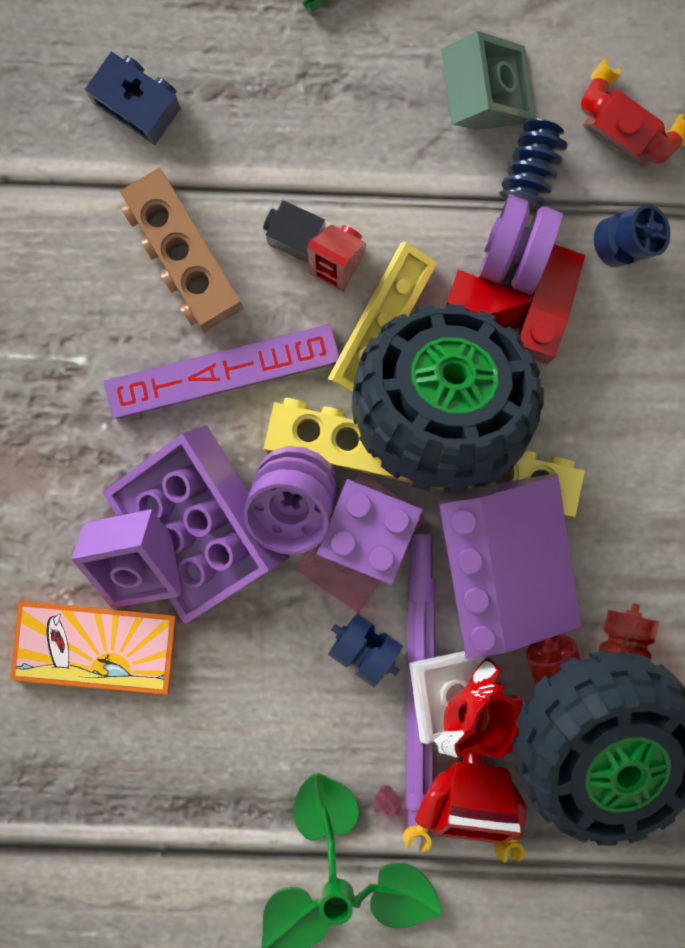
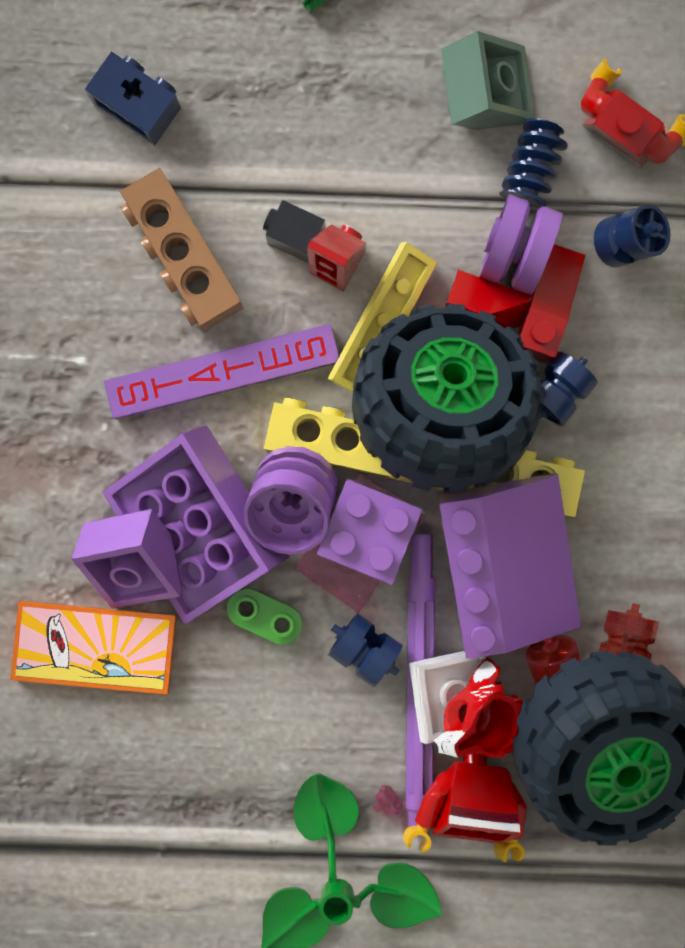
(265, 614): none -> bright green plate
(563, 384): none -> dark blue wheel

